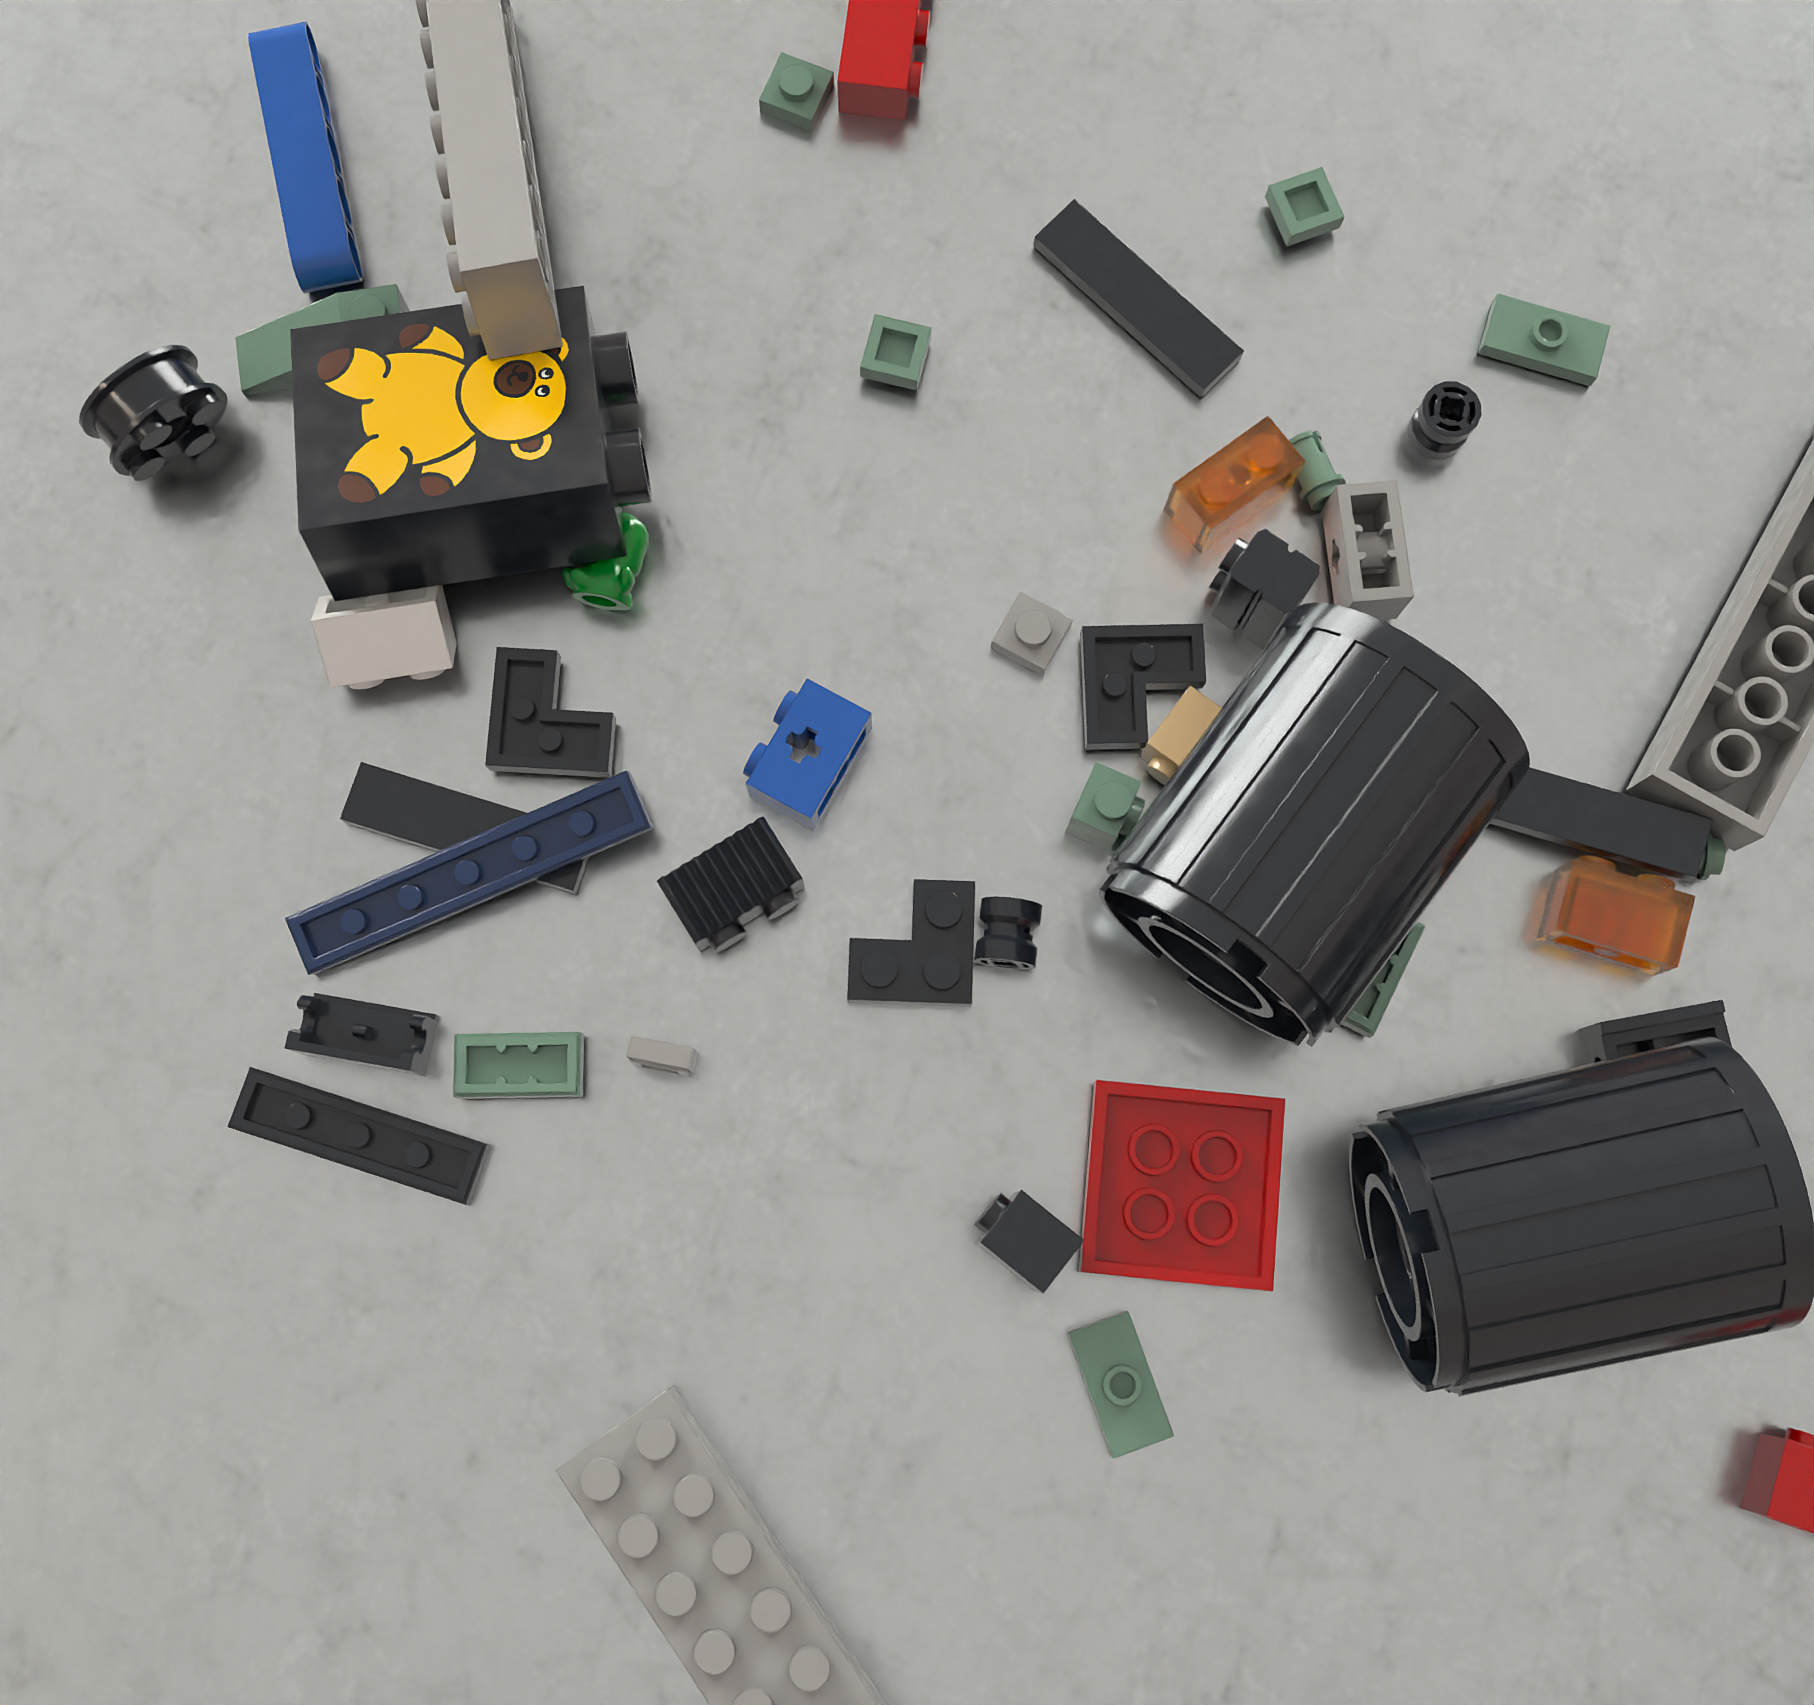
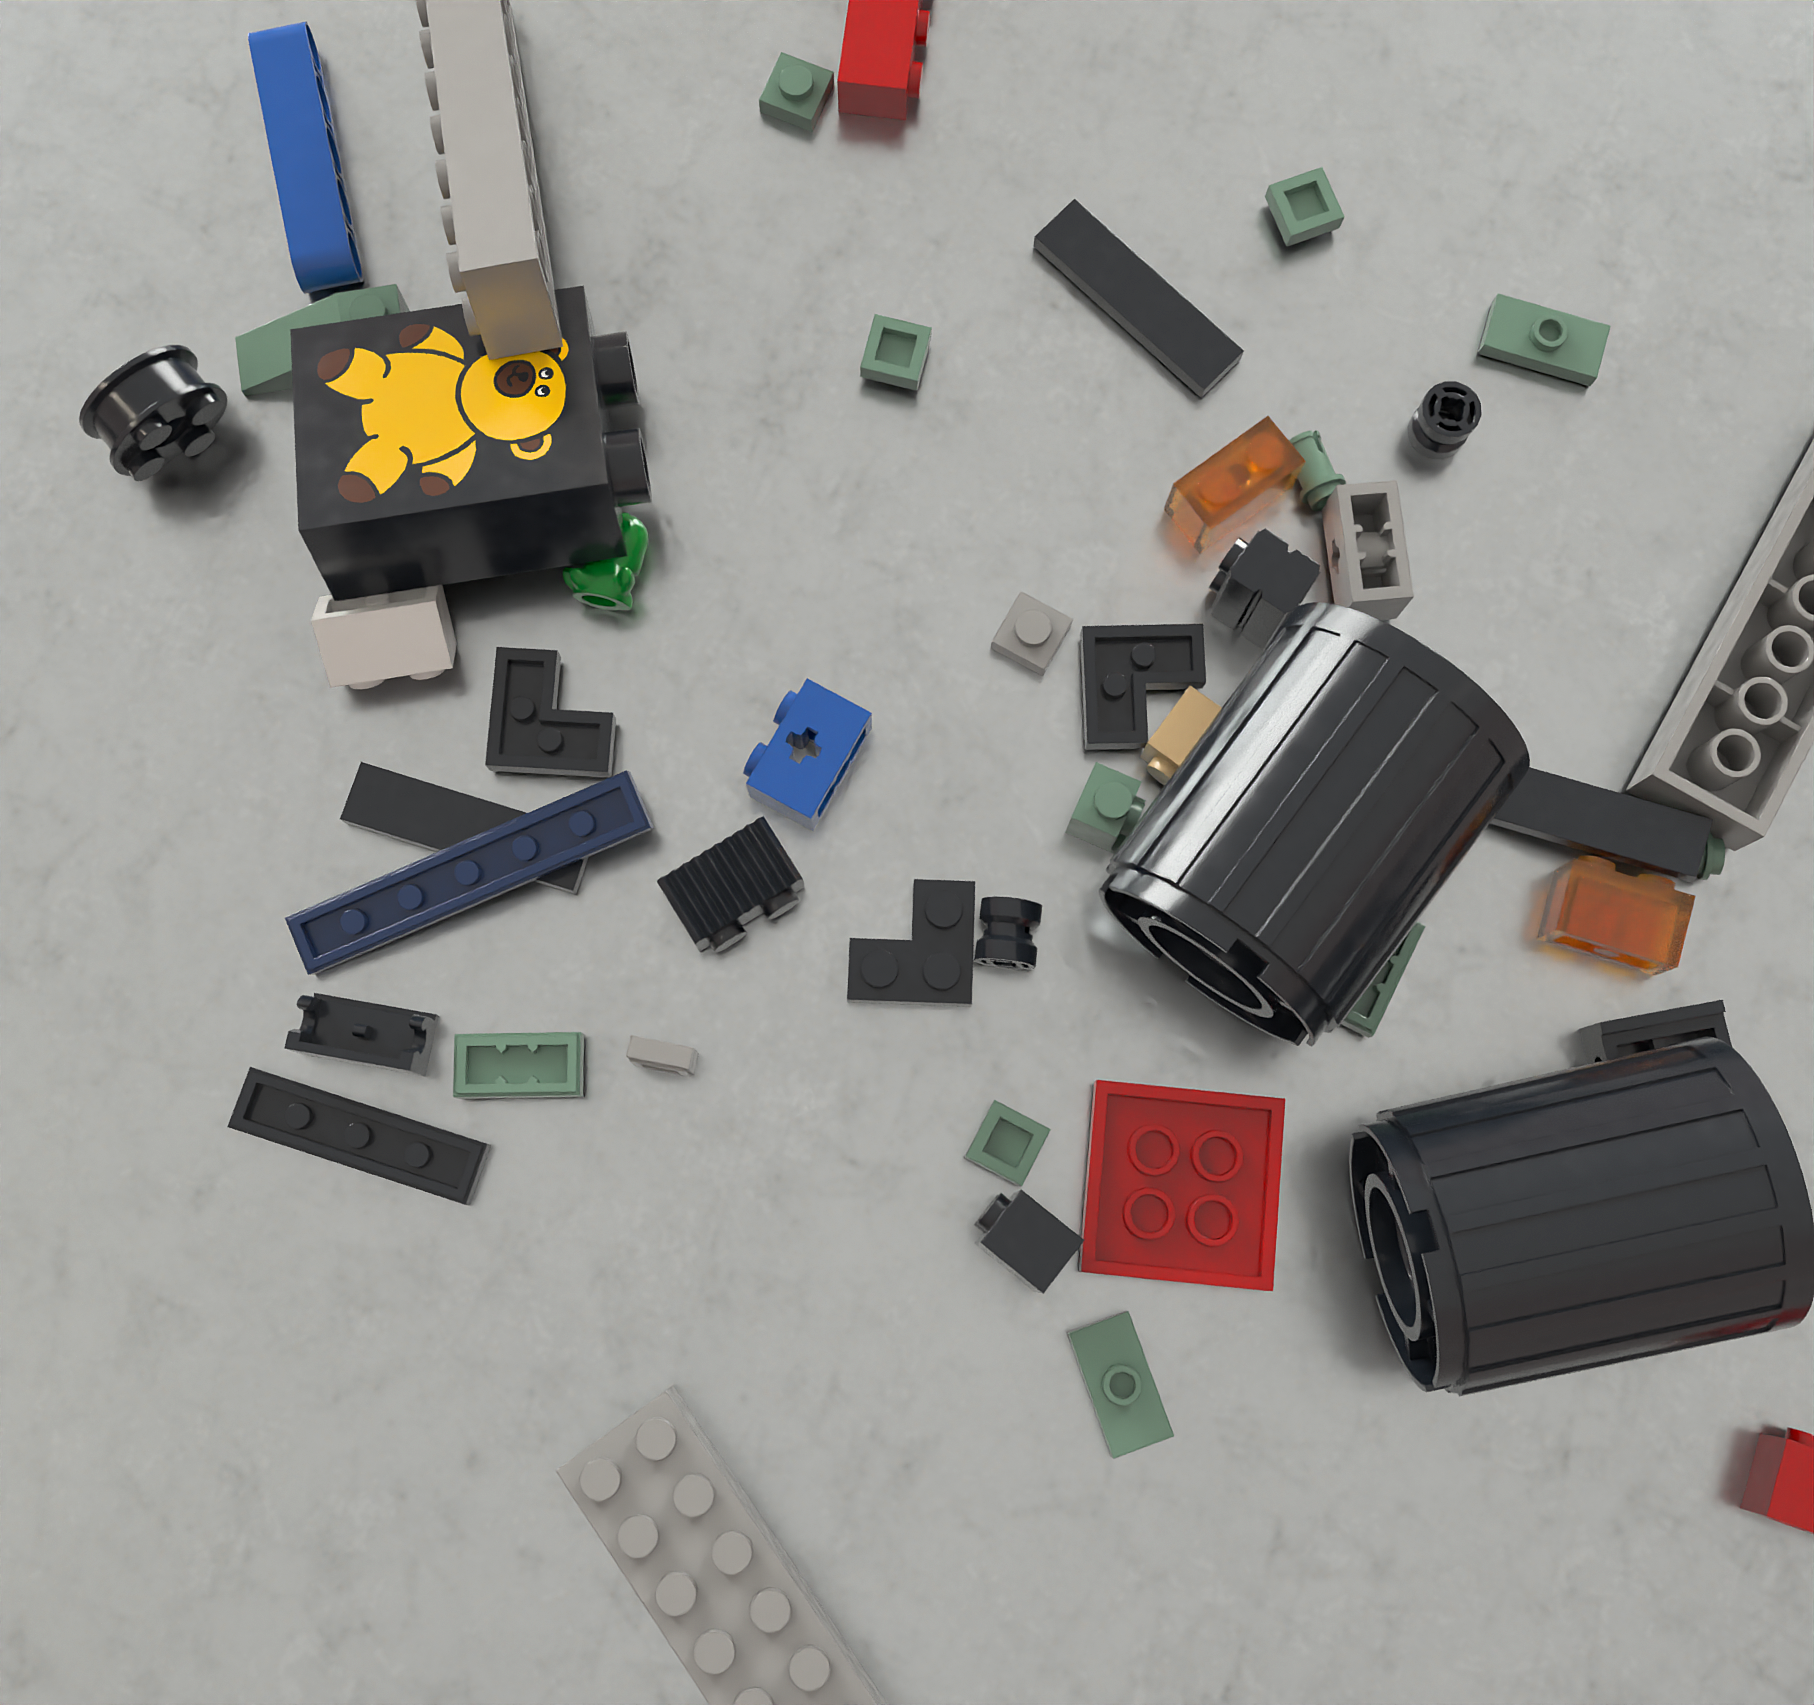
(1007, 1143): none -> sand green plate

